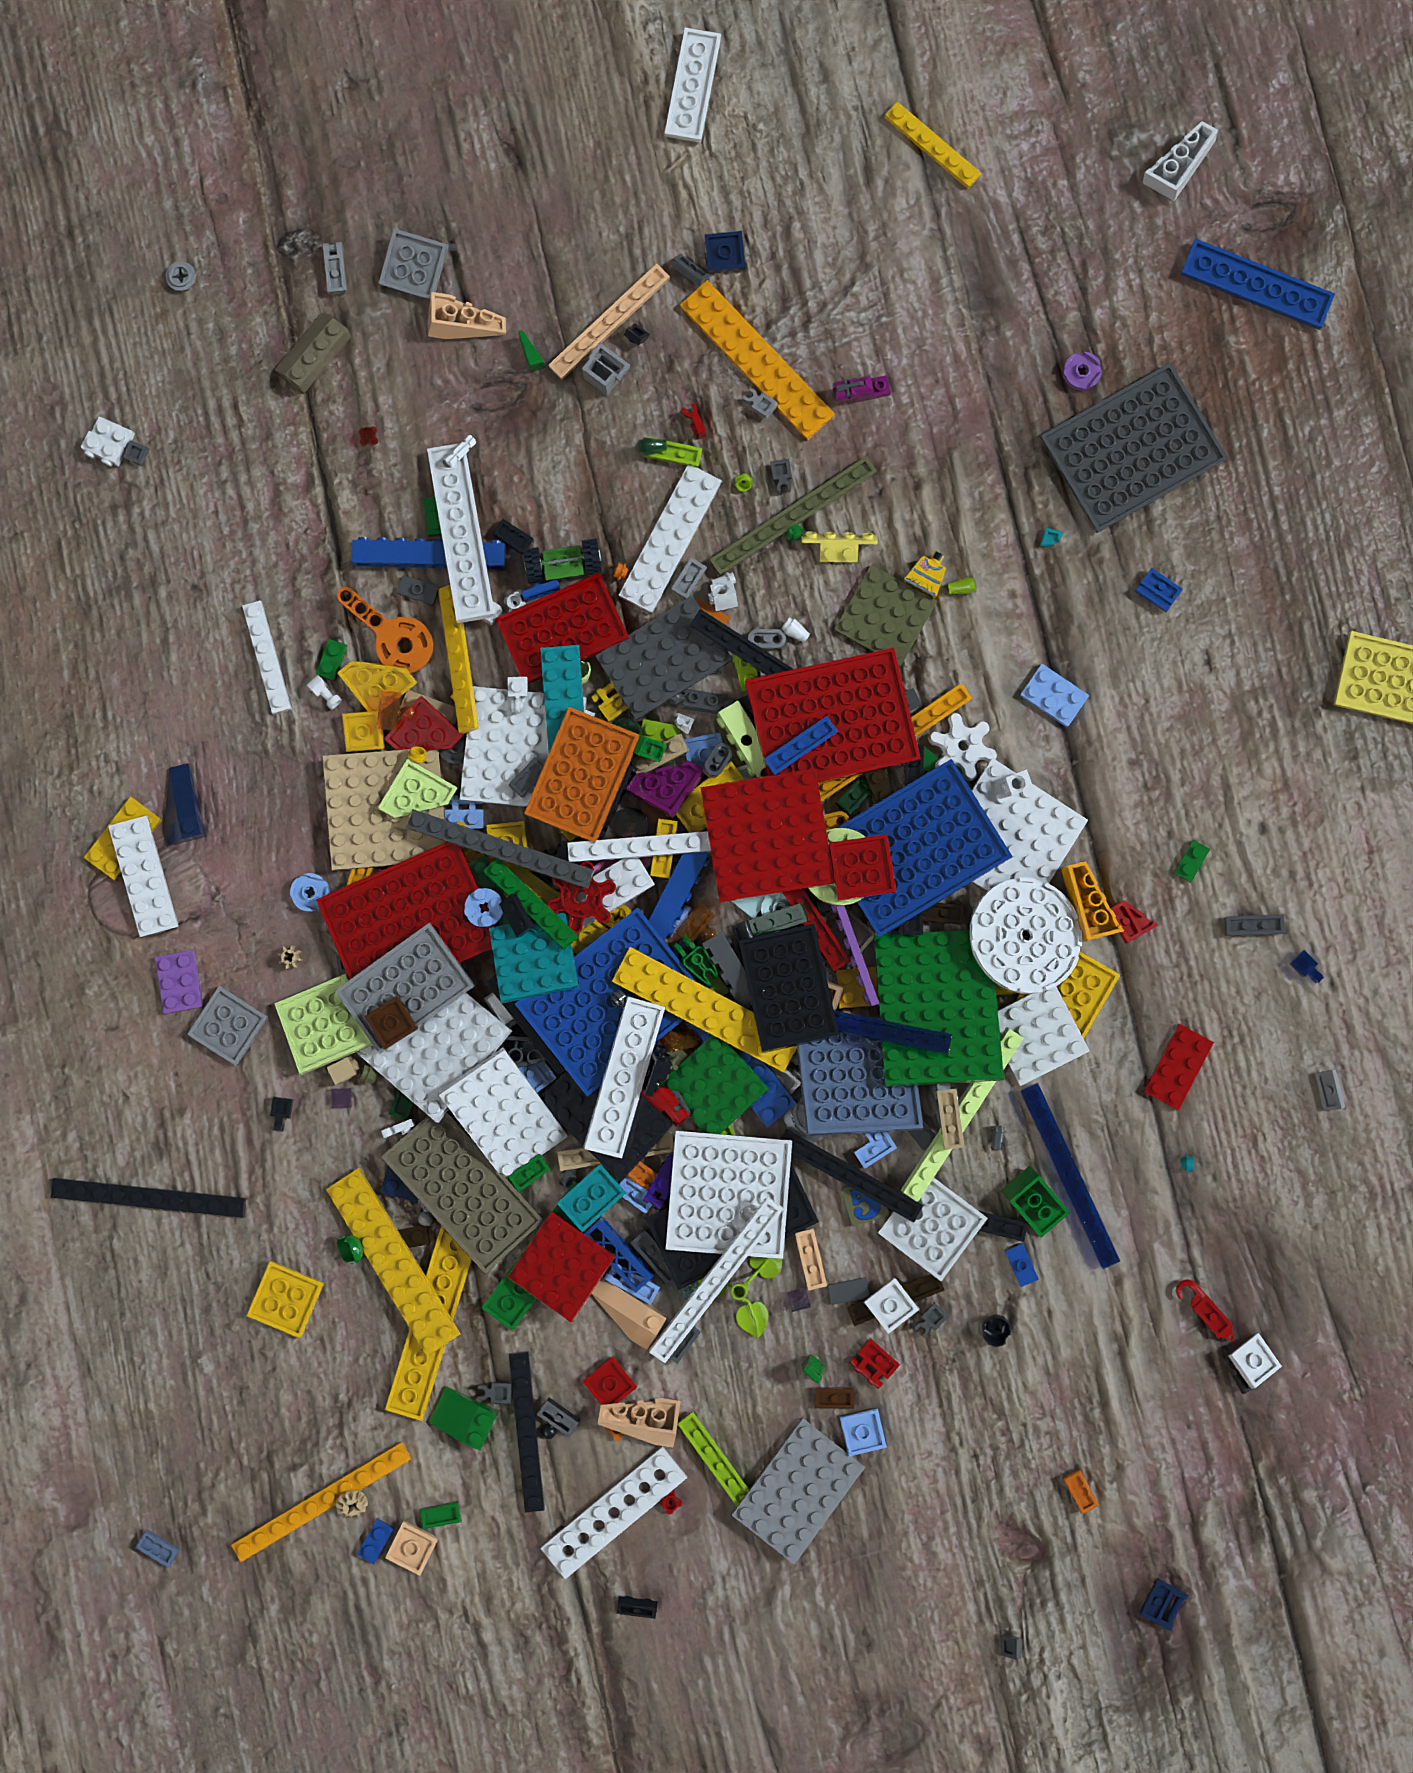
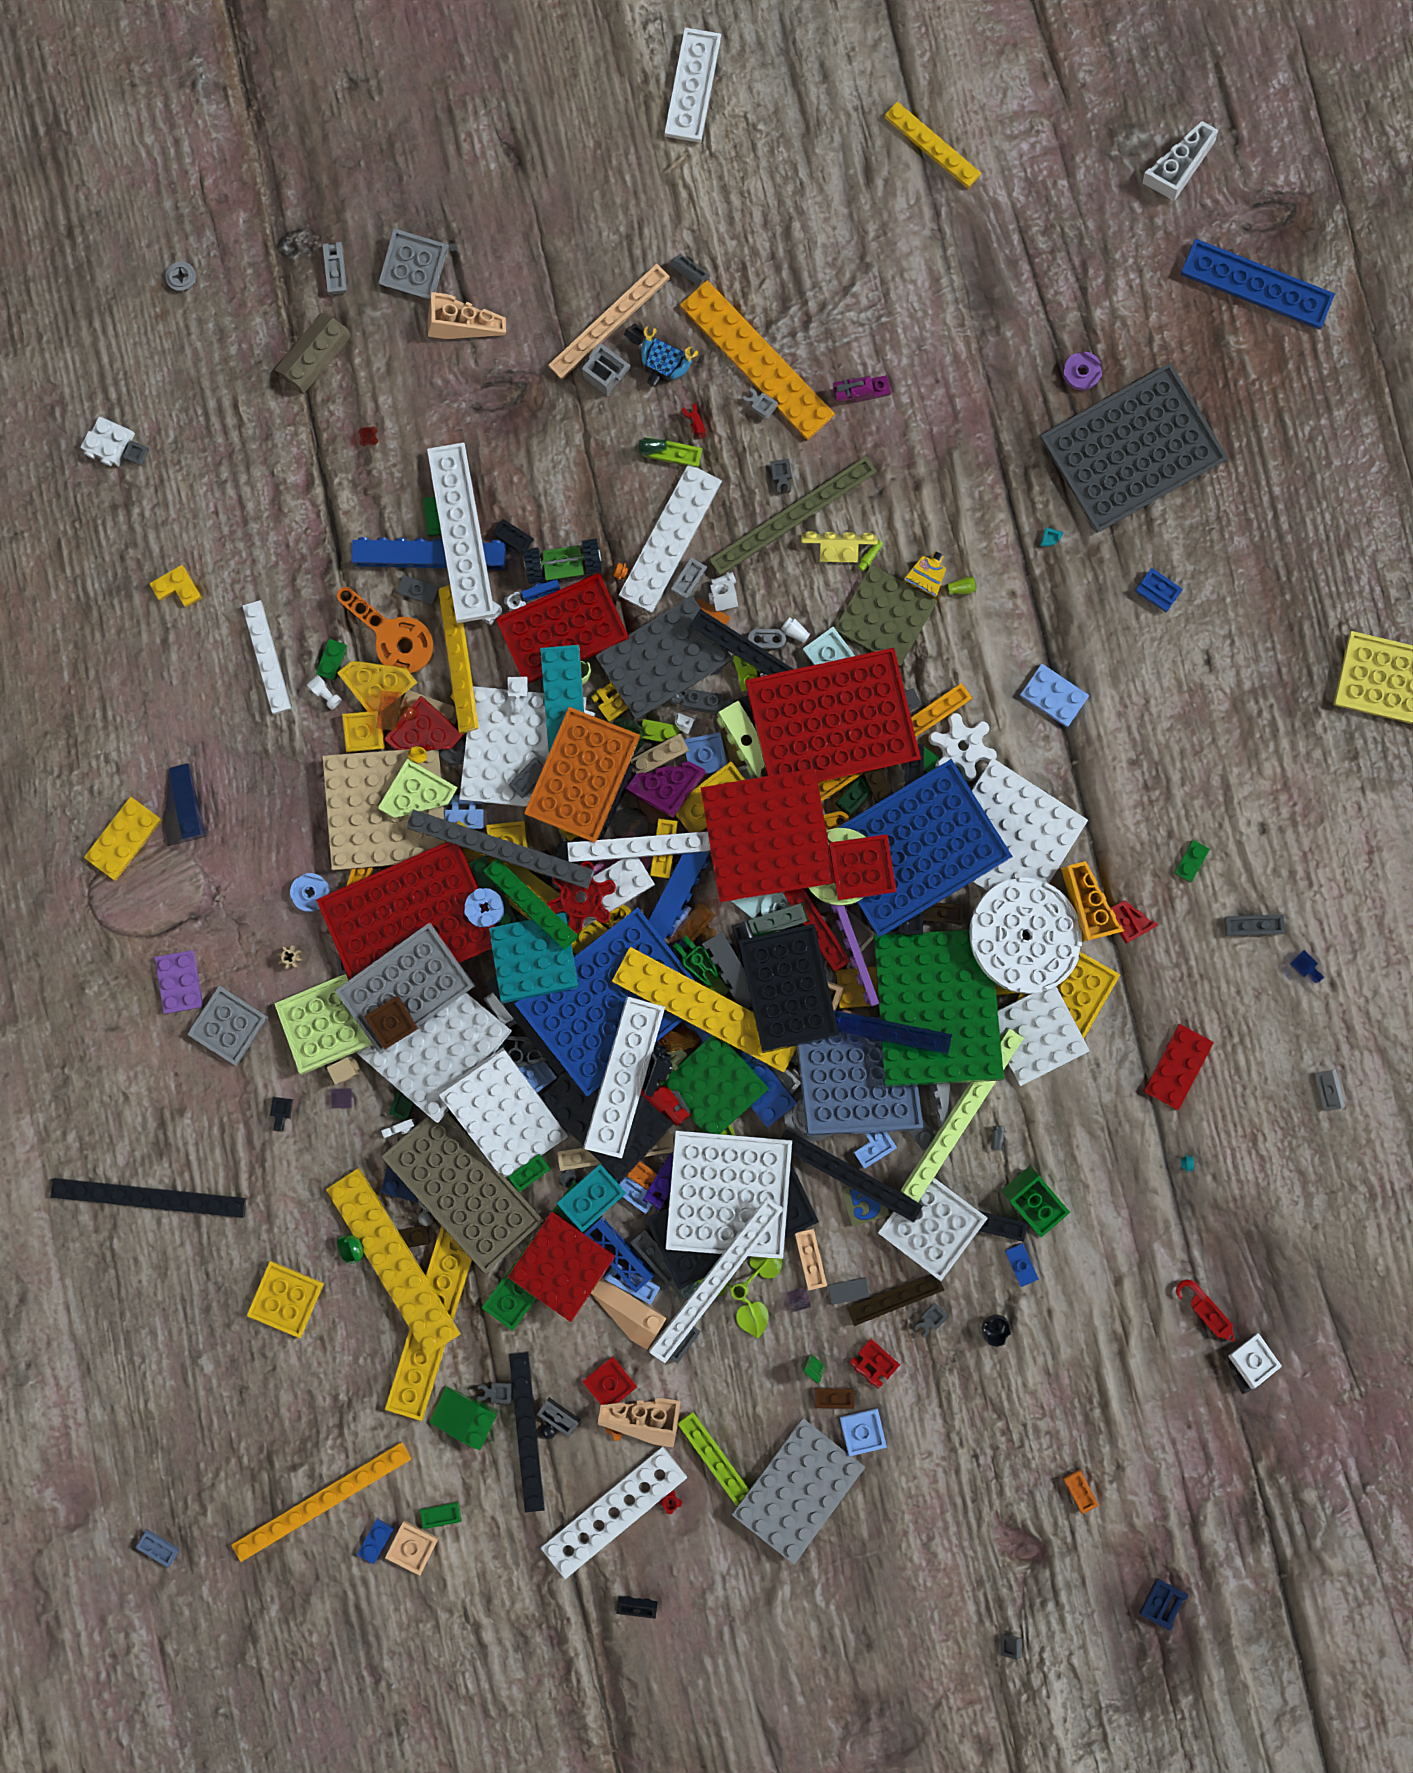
(143, 876): white plate -> none
(179, 582): none -> yellow plate
(349, 1498): tan gear -> none
(368, 1074): olive plate -> none
(461, 449): white axle -> none
(516, 915): black plate -> none
(533, 358): green slope -> none
(618, 998): dark grey plate -> none
(650, 748): green plate -> none
(664, 360): none -> torso
(716, 761): dark grey plate -> none
(725, 252): dark blue plate -> none
(743, 486): lime plate -> none
(794, 532): green plate -> none
(800, 745): blue plate -> none
(827, 648): none -> light aqua plate
(869, 556): none -> lime animal
(891, 1305): white plate -> none
(950, 1119): tan plate -> none
(1024, 783): white brick -> none
(1070, 1176): clear blue plate -> none

